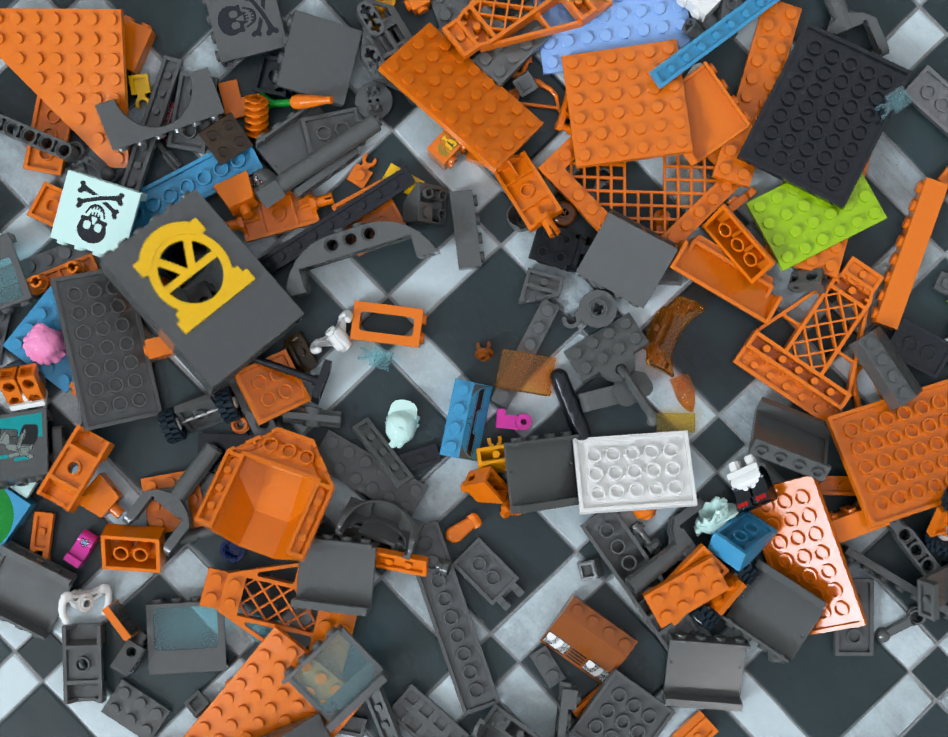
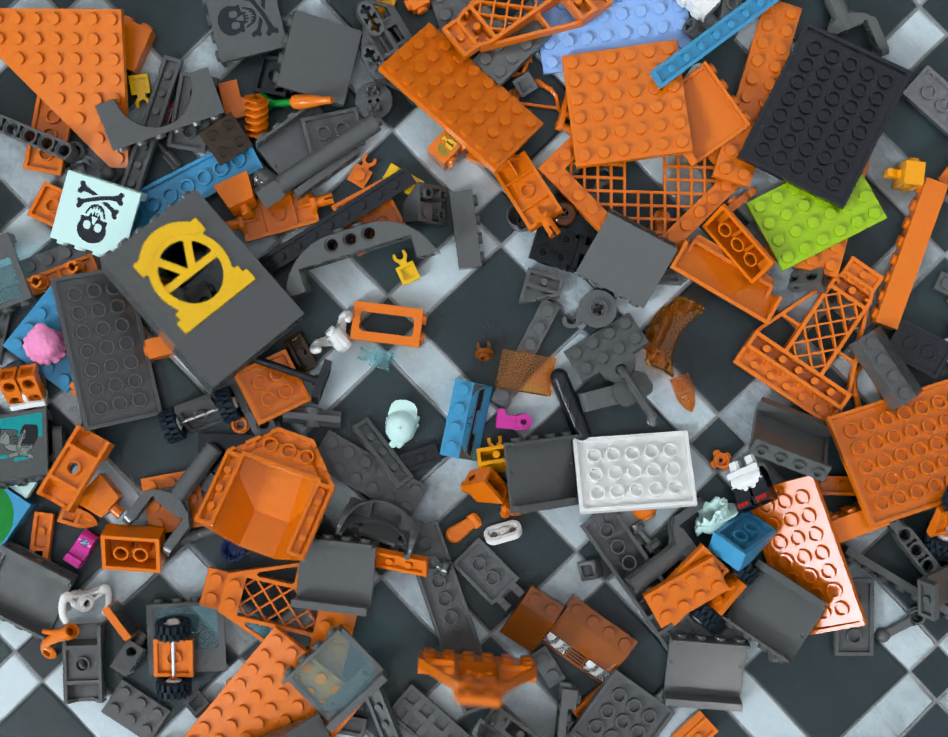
(54, 636): none -> orange plant
(79, 519): none -> orange plate
(173, 657): none -> plate
(406, 271): none -> yellow plate
(477, 678): none -> orange wing
(503, 532): none -> white plate
(532, 617): none -> dark orange slope
(675, 422): clear yellow tile -> none
(724, 465): none -> orange plate
(896, 101): clear light blue plate -> none
(907, 174): none -> light orange brick

